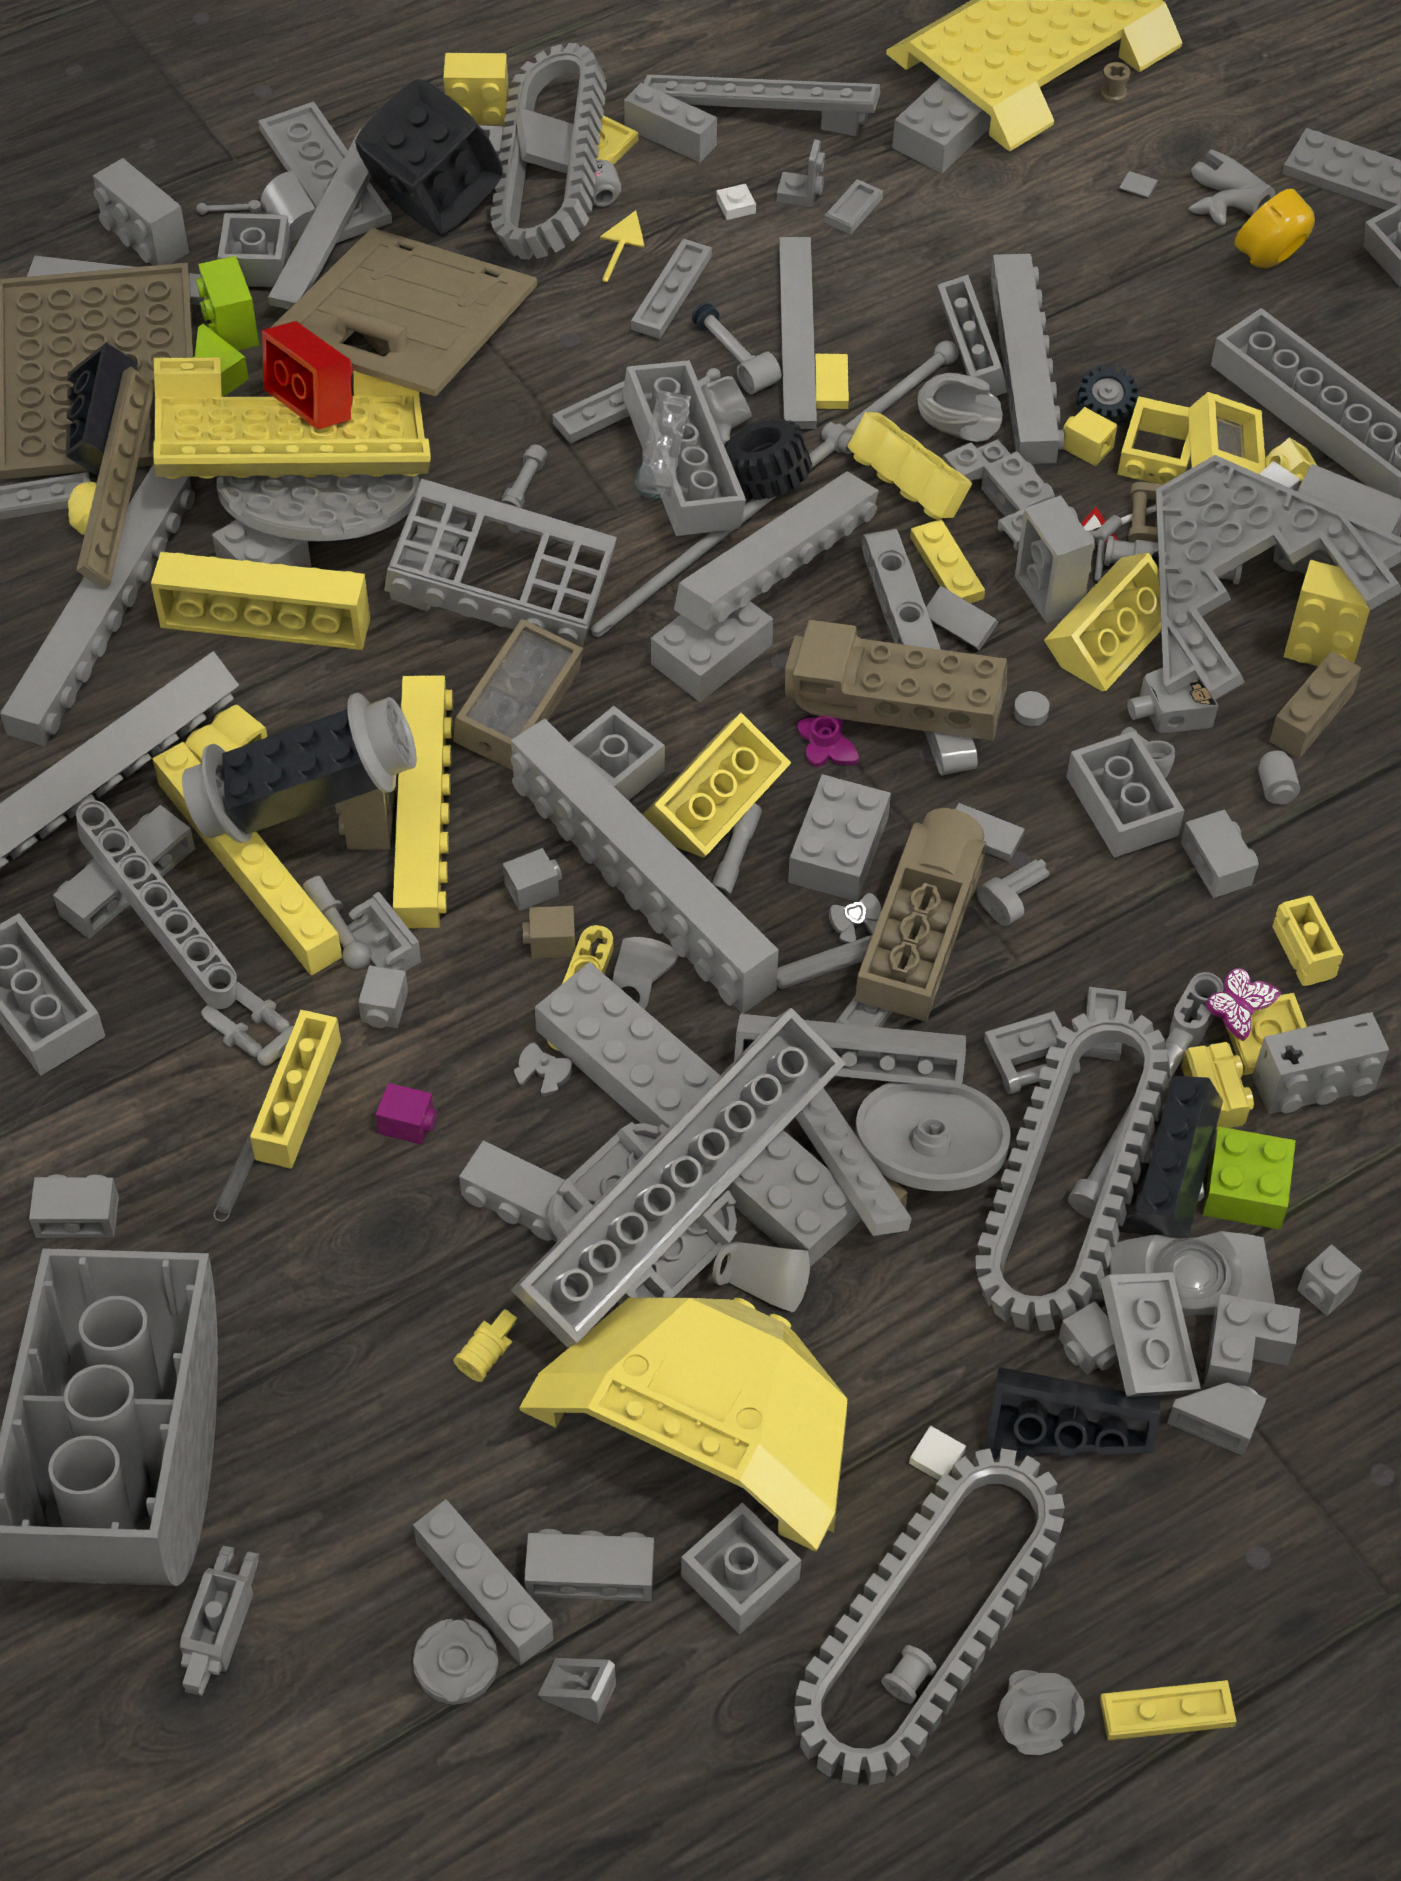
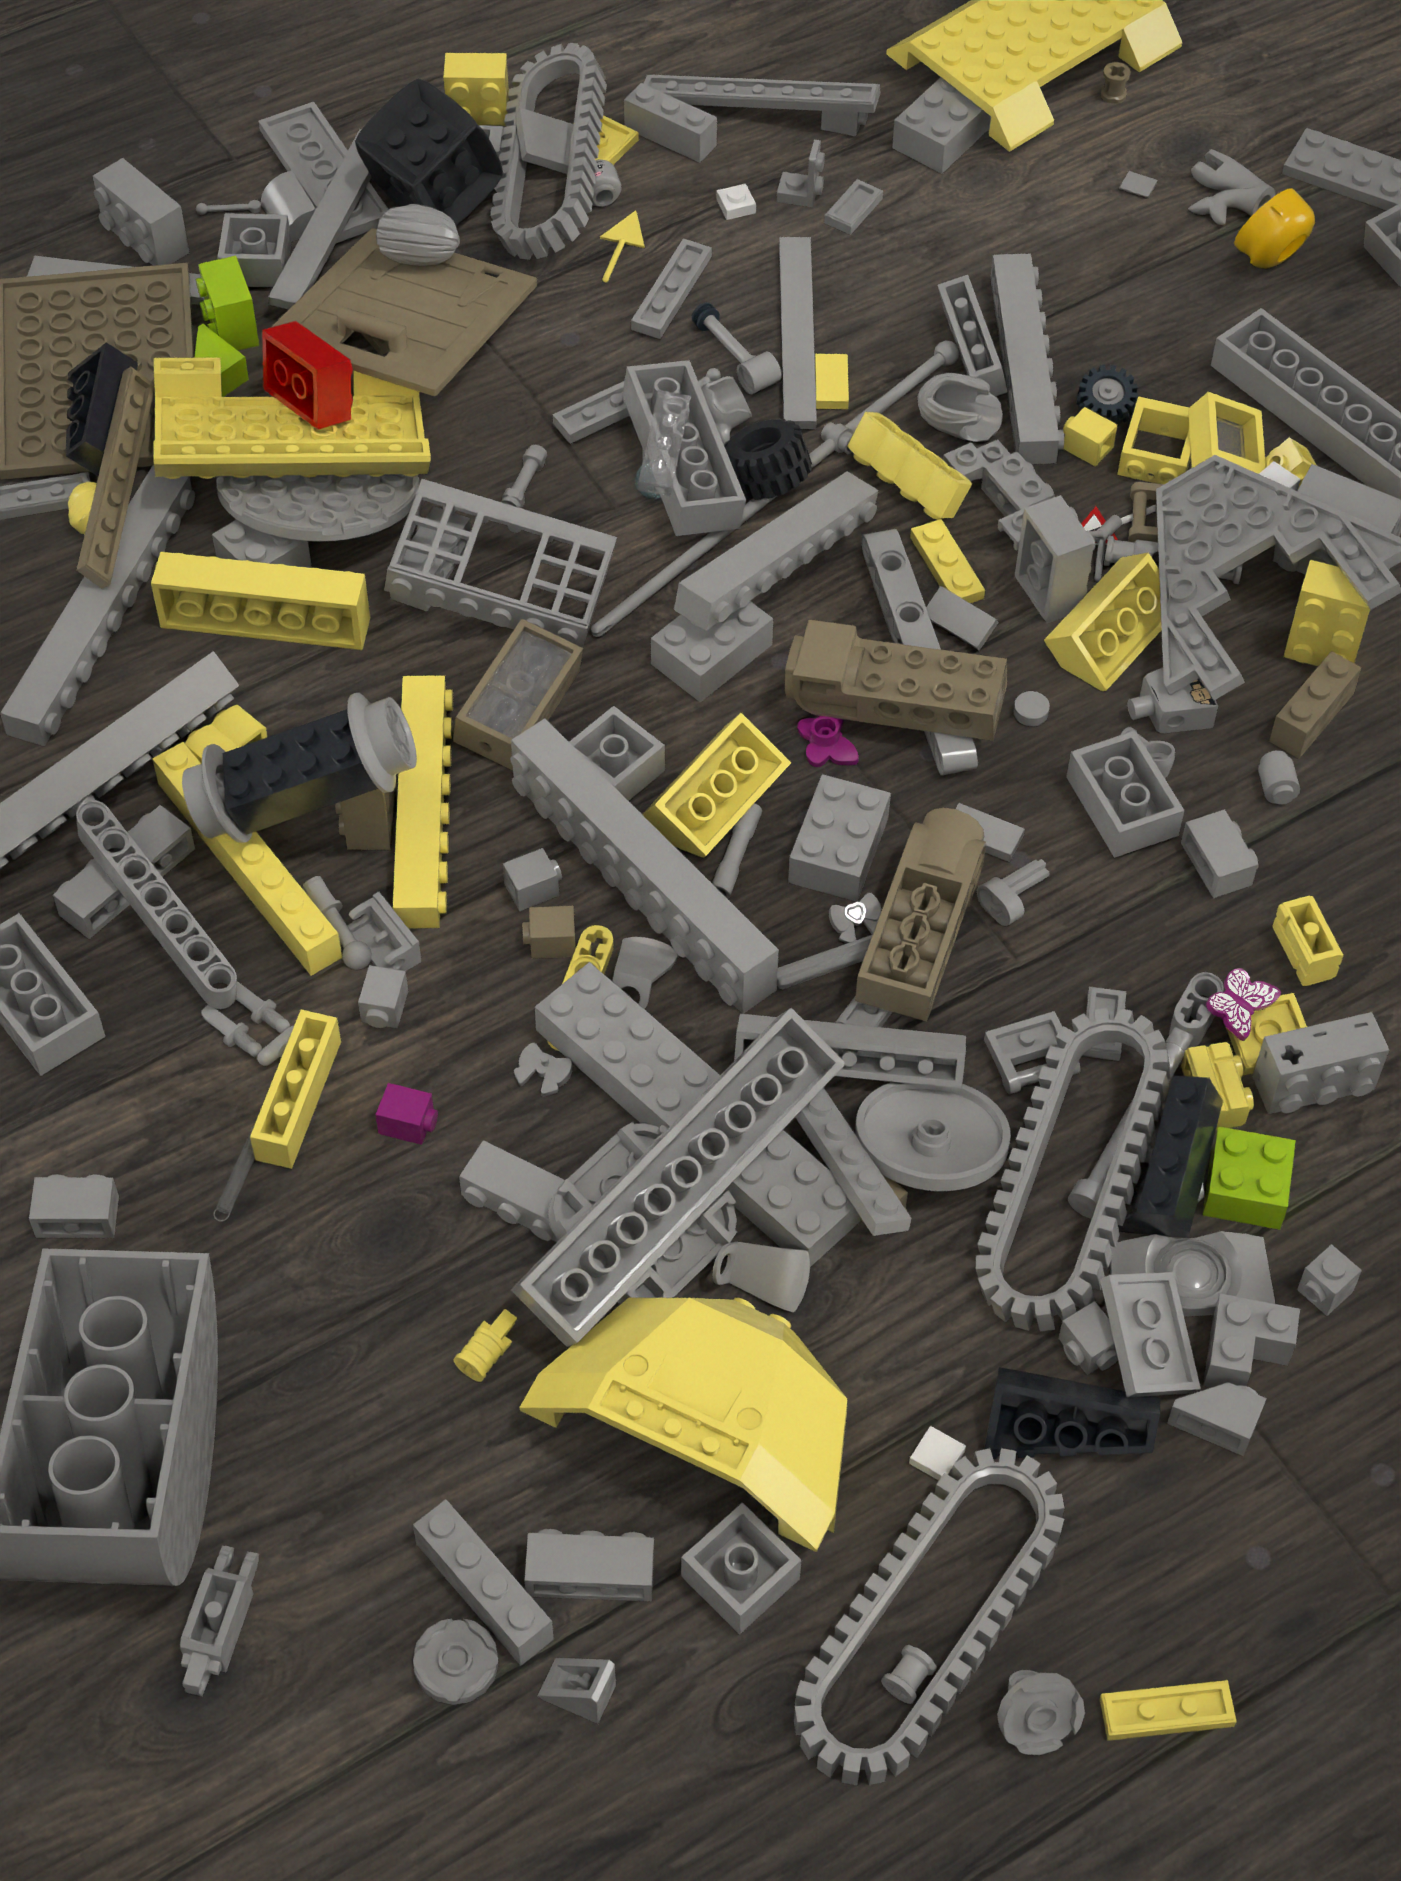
(417, 235): none -> light grey hair

